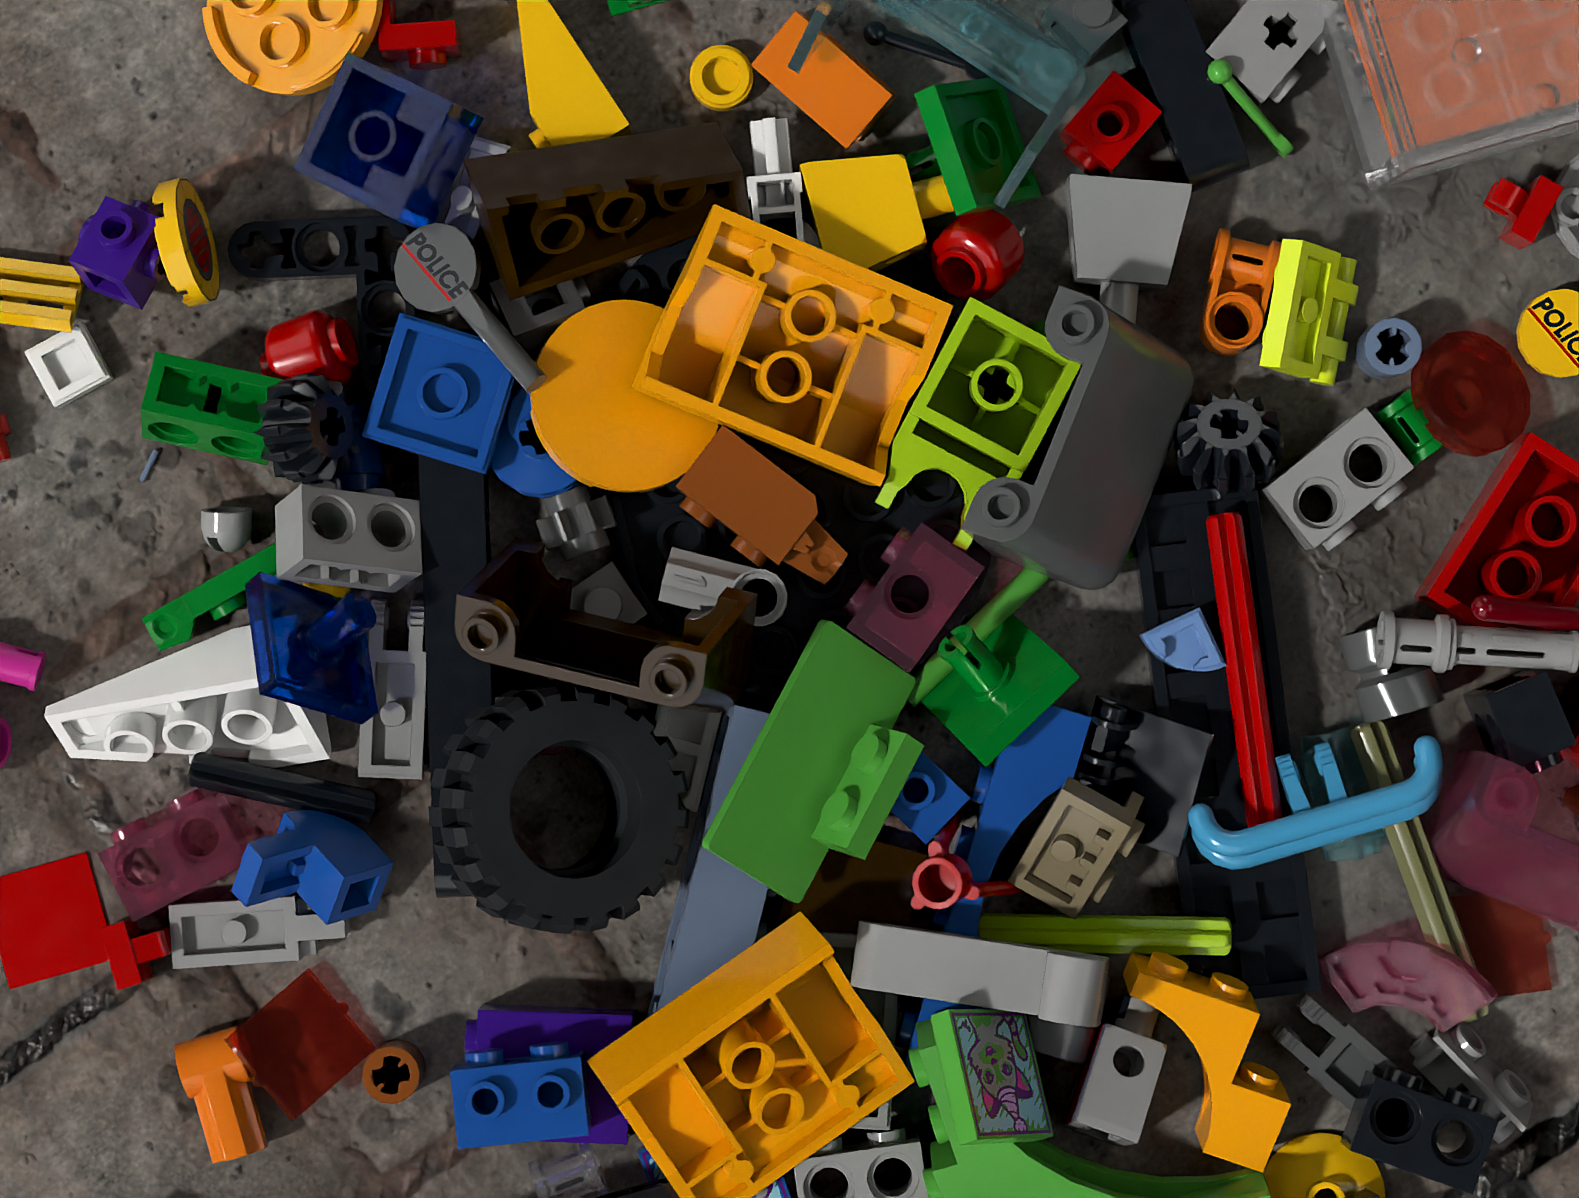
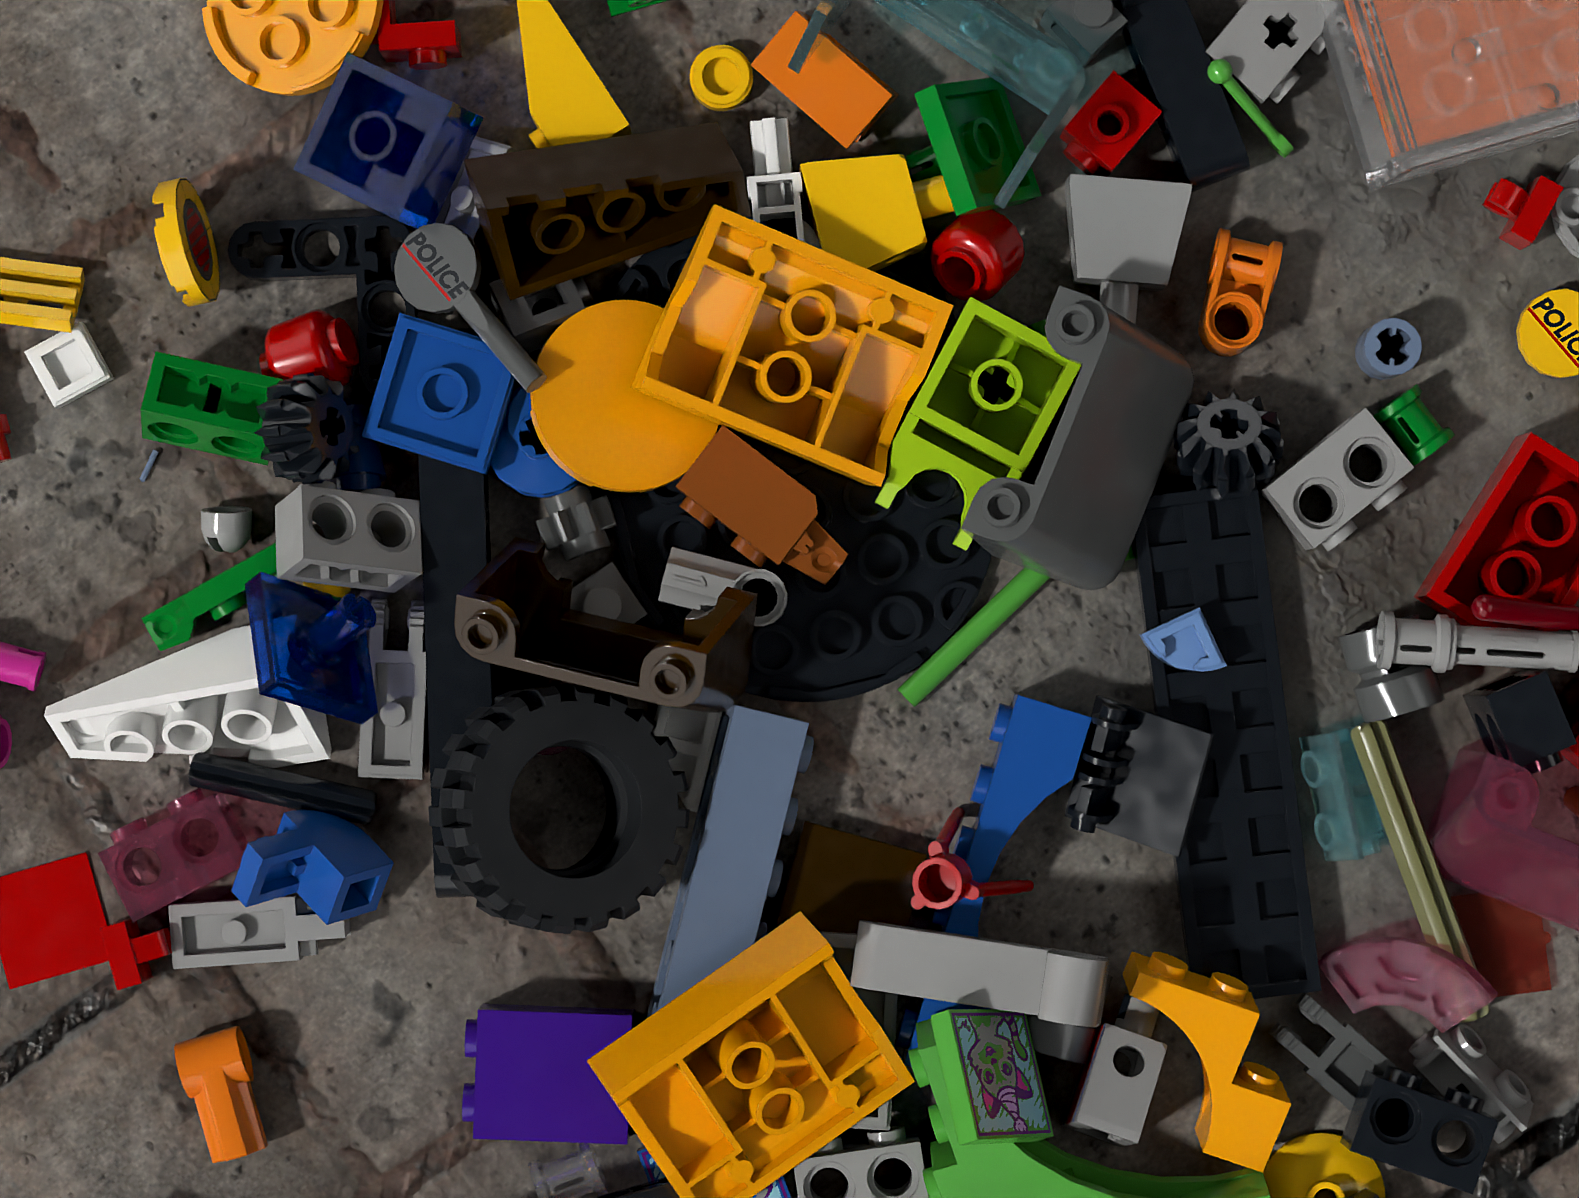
(120, 252): dark purple brick -> none
(300, 1044): clear red piece -> none
(408, 1085): dark orange gear -> none
(520, 1096): blue brick -> none
(819, 766): bright green bracket -> none
(876, 34): black hinge -> none
(928, 799): blue brick -> none
(947, 576): clear pink brick -> none
(997, 686): green tile -> none
(1074, 847): dark tan bracket -> none
(1112, 933): lime axle -> none
(1244, 668): red axle -> none
(1309, 312): neon yellow plate -> none
(1324, 824): dark azure piece -> none
(1471, 393): clear red tile -> none

